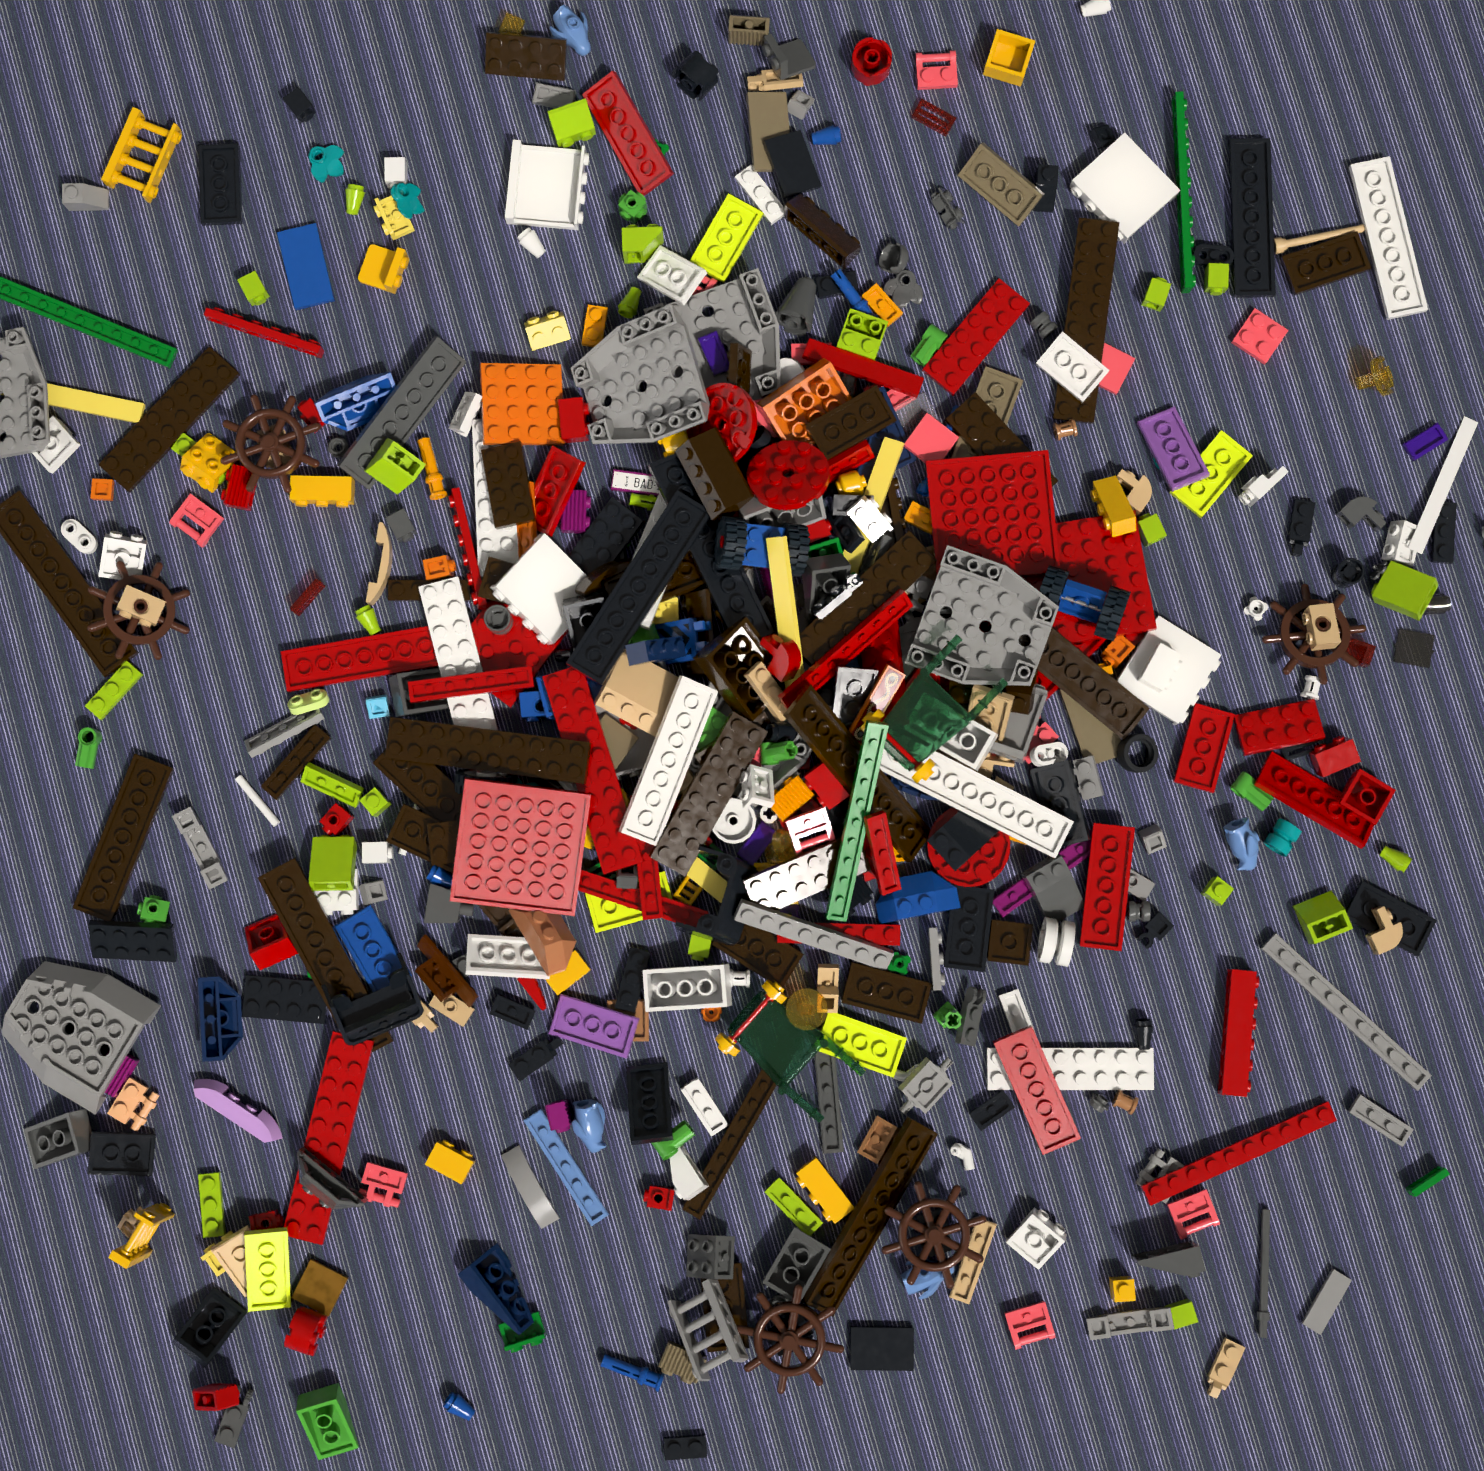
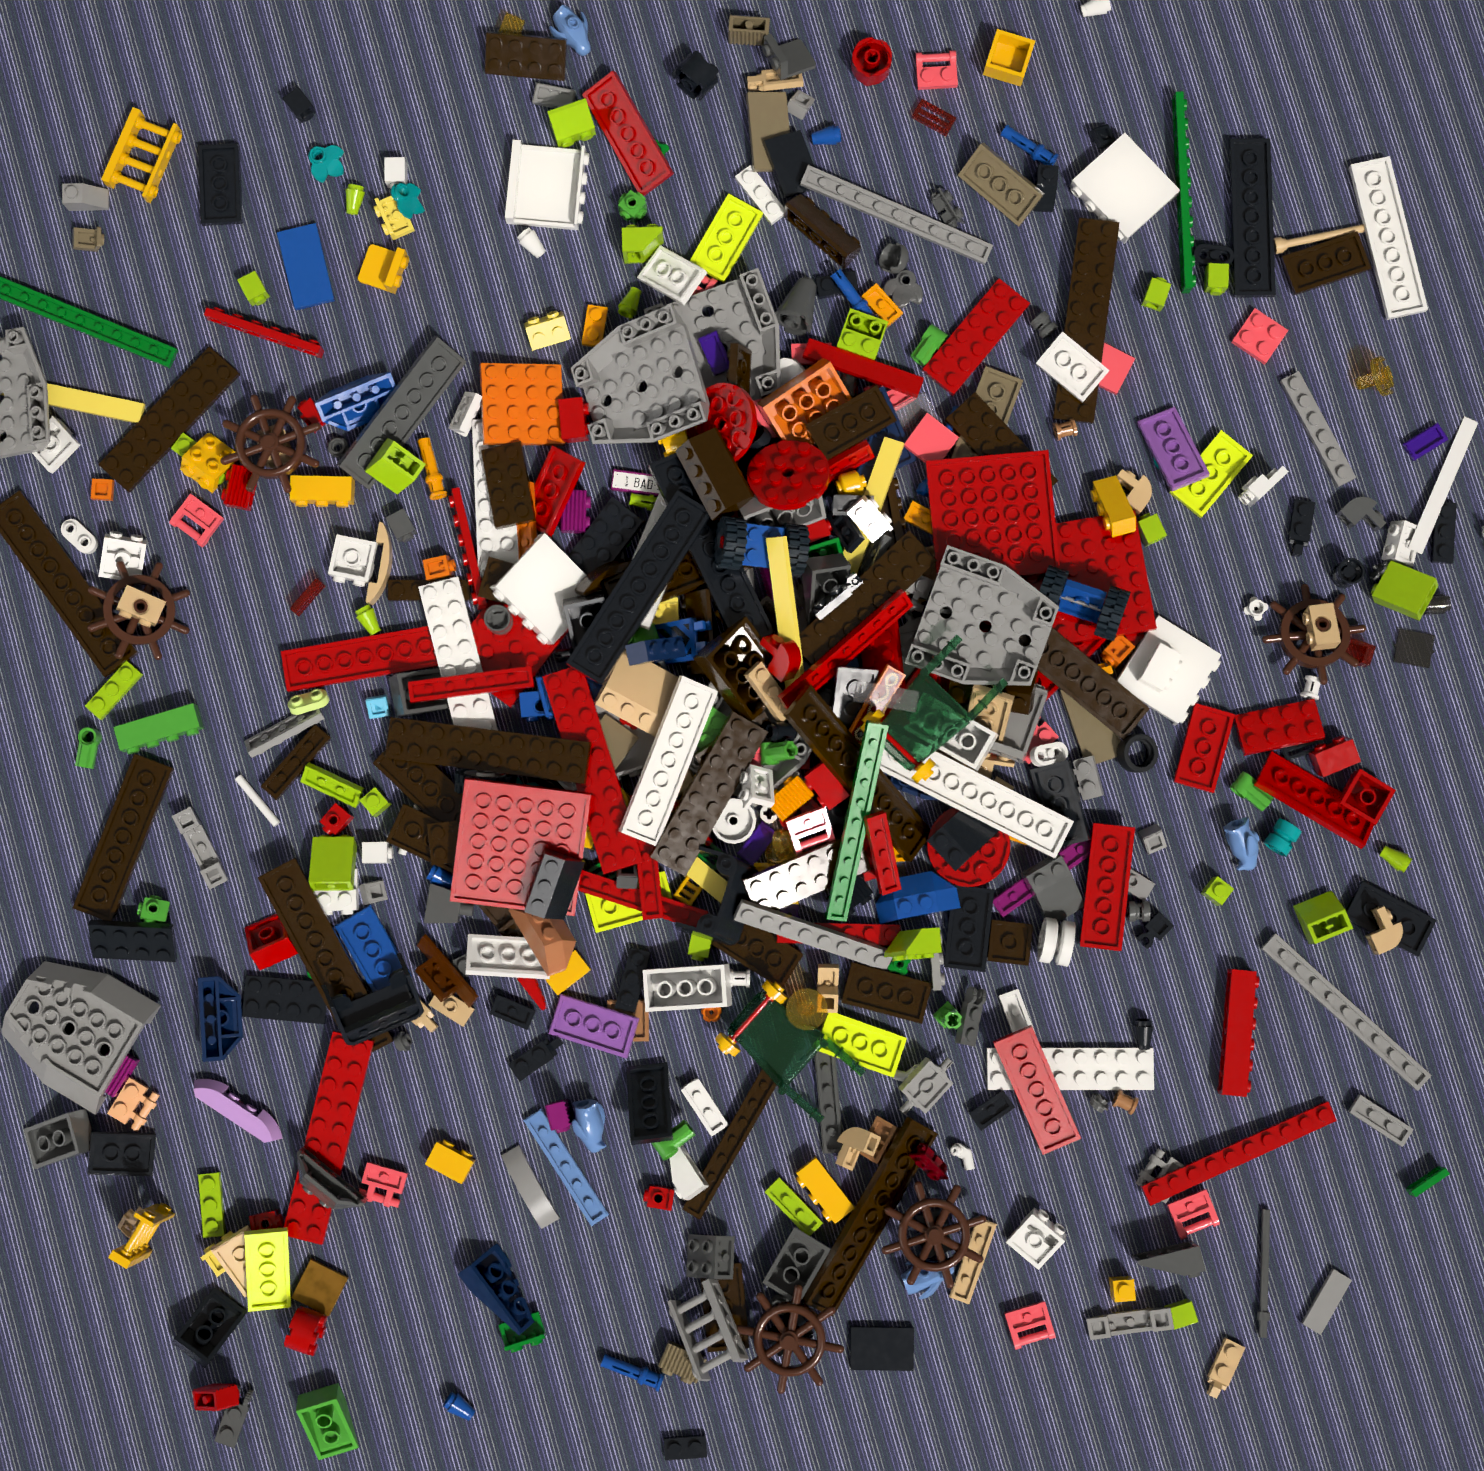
(87, 239): none -> dark tan bracket
(158, 728): none -> bright green brick
(352, 560): none -> white plate
(402, 1041): none -> dark grey plate
(553, 885): none -> black slope
(856, 1141): none -> tan brick
(886, 696): none -> clear tile
(896, 215): none -> light grey plate
(915, 944): none -> lime slope
(935, 1167): none -> dark red hinge
(1037, 151): none -> blue pin
(1317, 429): none -> light grey plate

